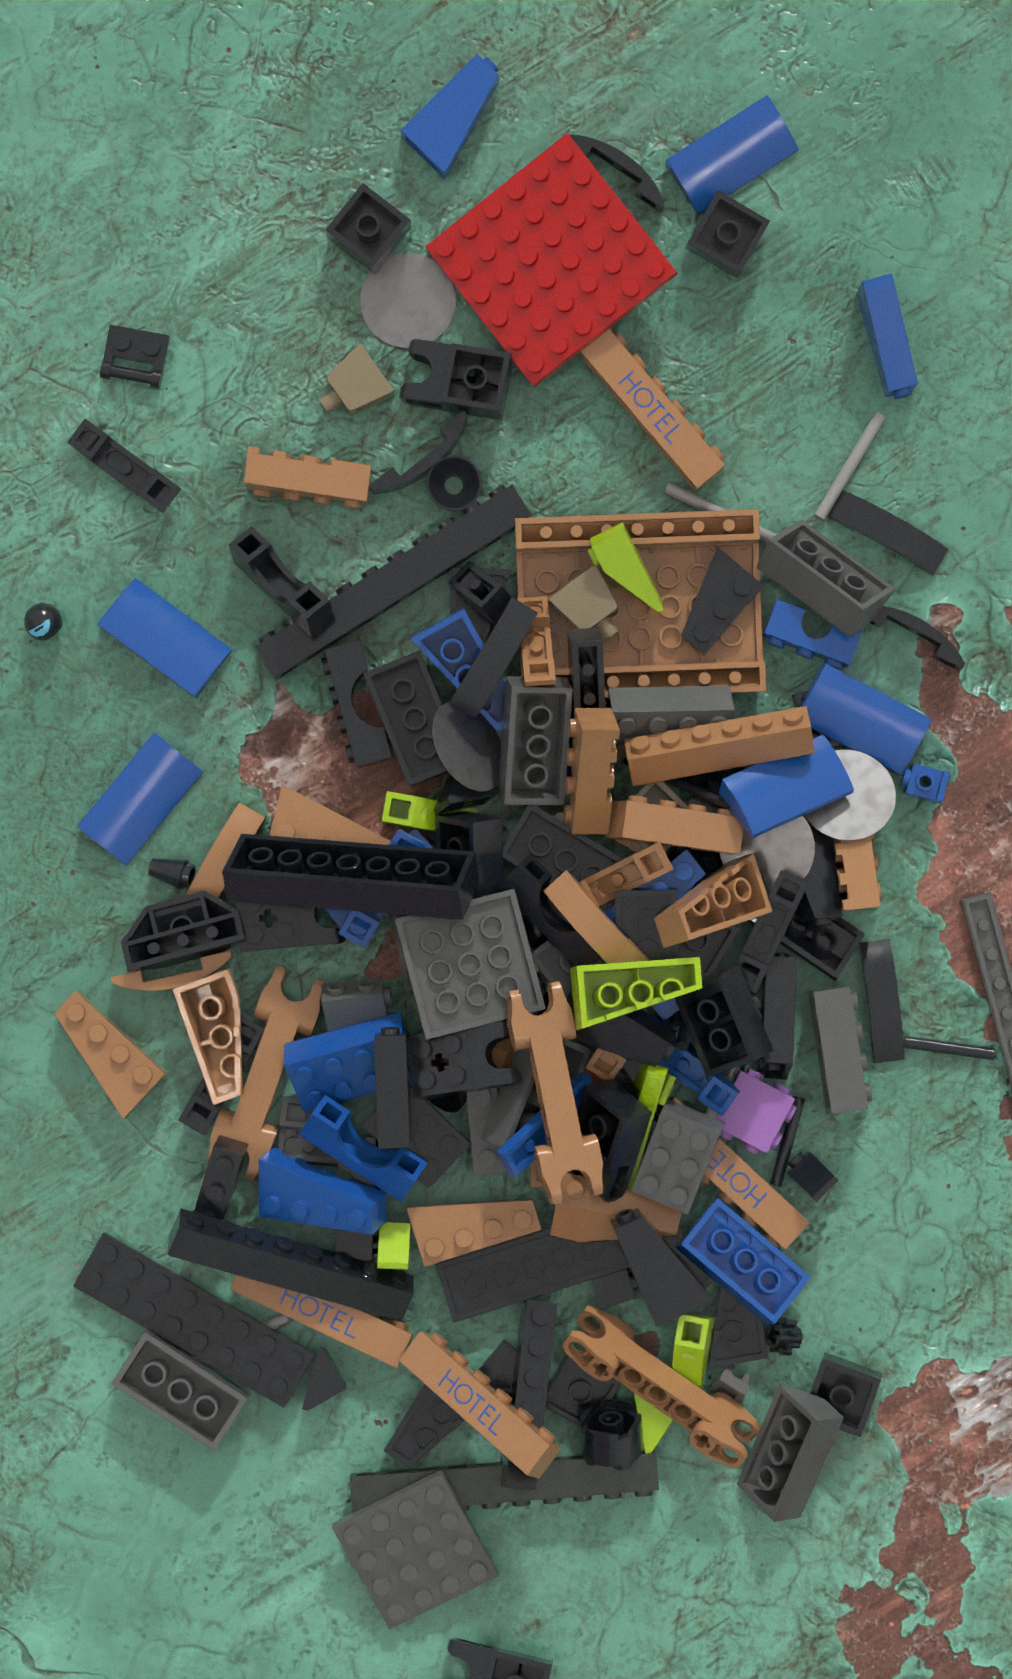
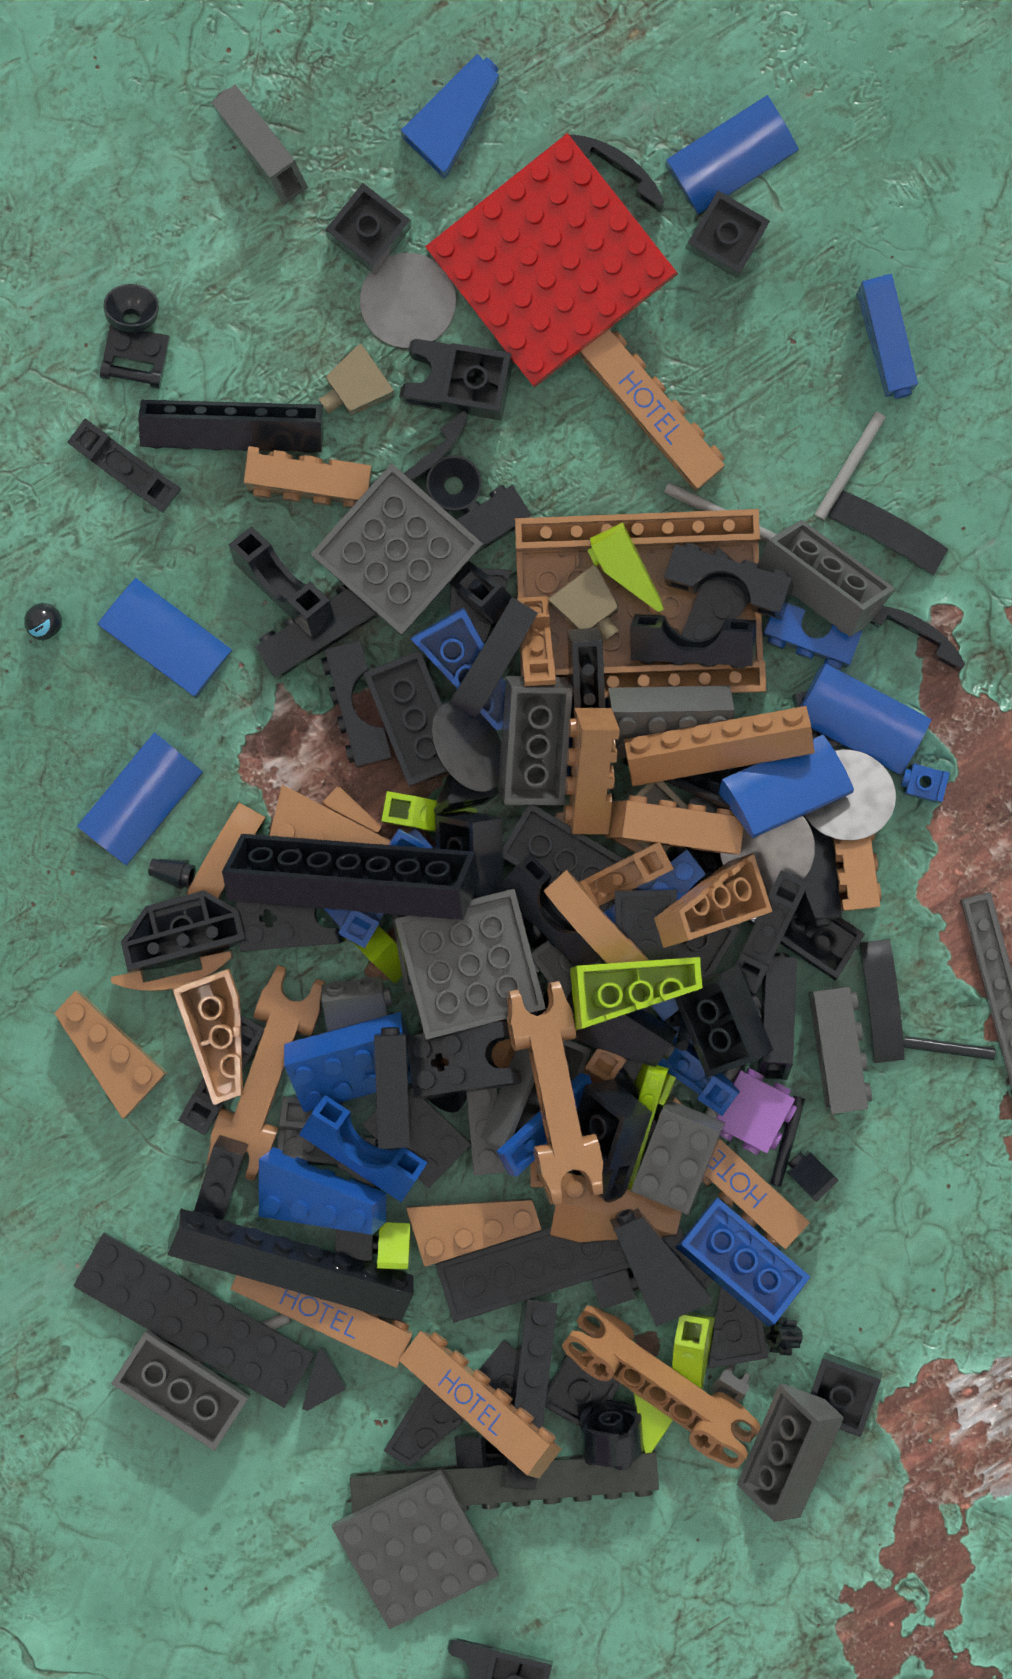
(131, 300): none -> black piece
(230, 425): none -> black brick
(260, 144): none -> dark grey slope
(344, 805): none -> medium nougat slope
(383, 954): none -> lime slope
(396, 549): none -> dark grey plate
(476, 1451): none -> black slope
(655, 640): none -> black arch
(692, 569): none -> black arch

